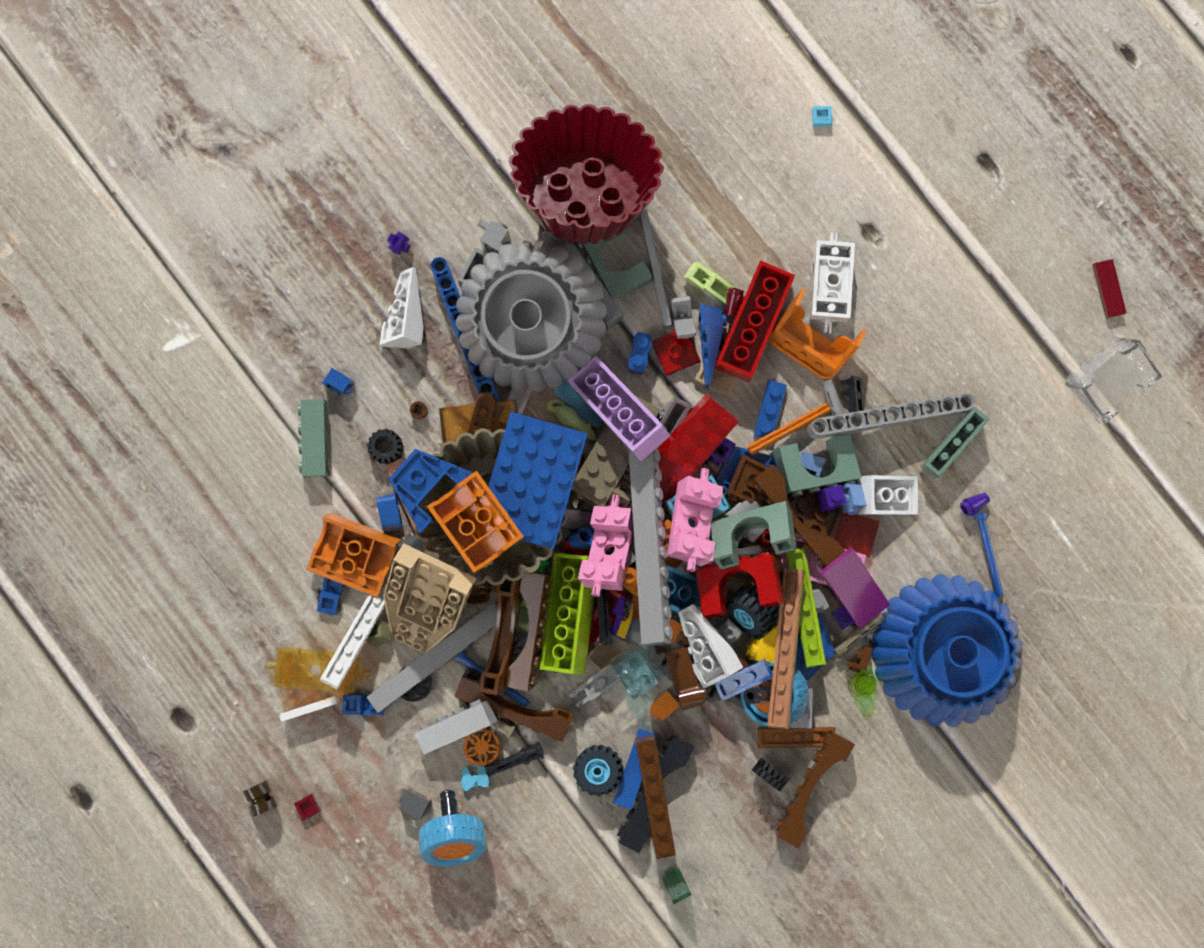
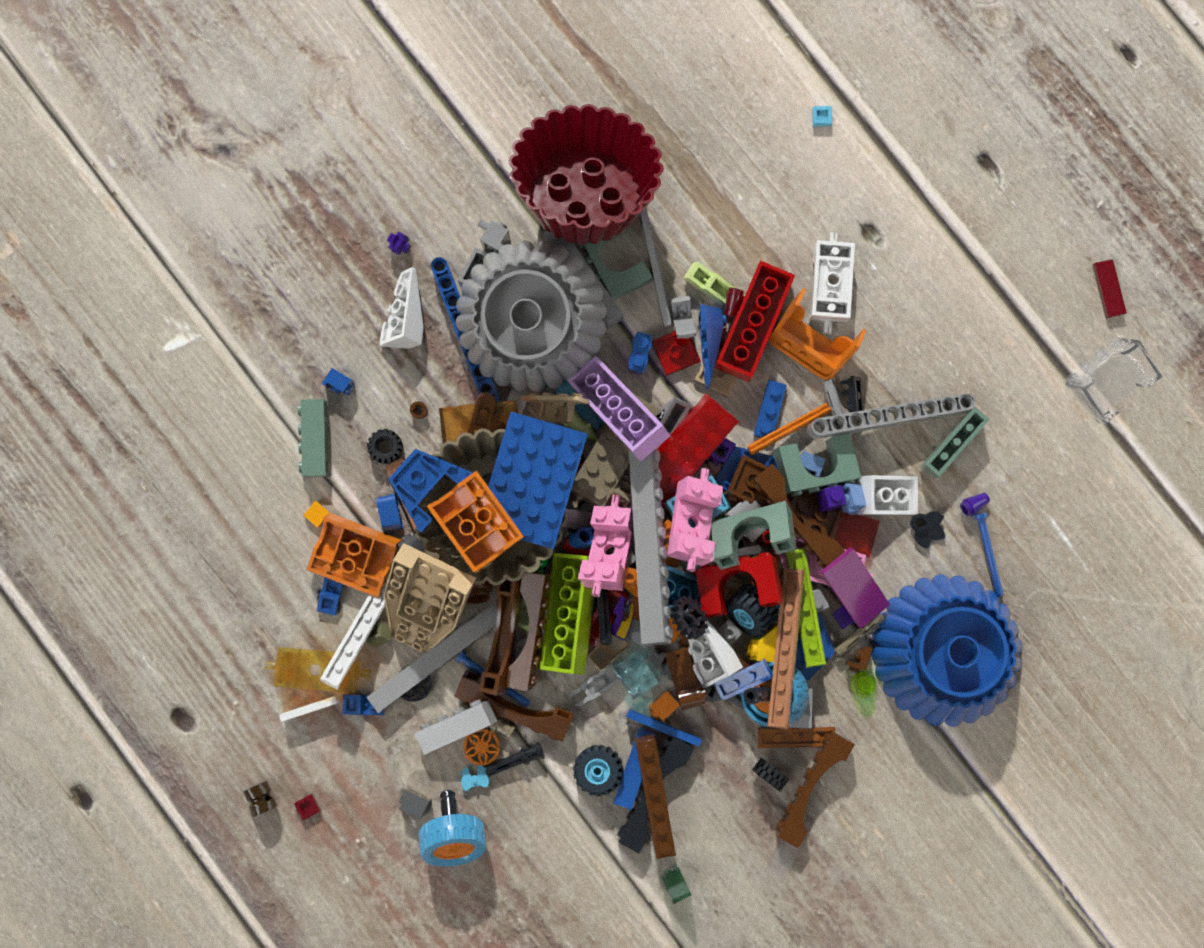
(316, 513): none -> light orange tile
(556, 408): none -> tan bracket
(663, 727): none -> blue tile
(689, 617): none -> black gear
(929, 530): none -> black plate

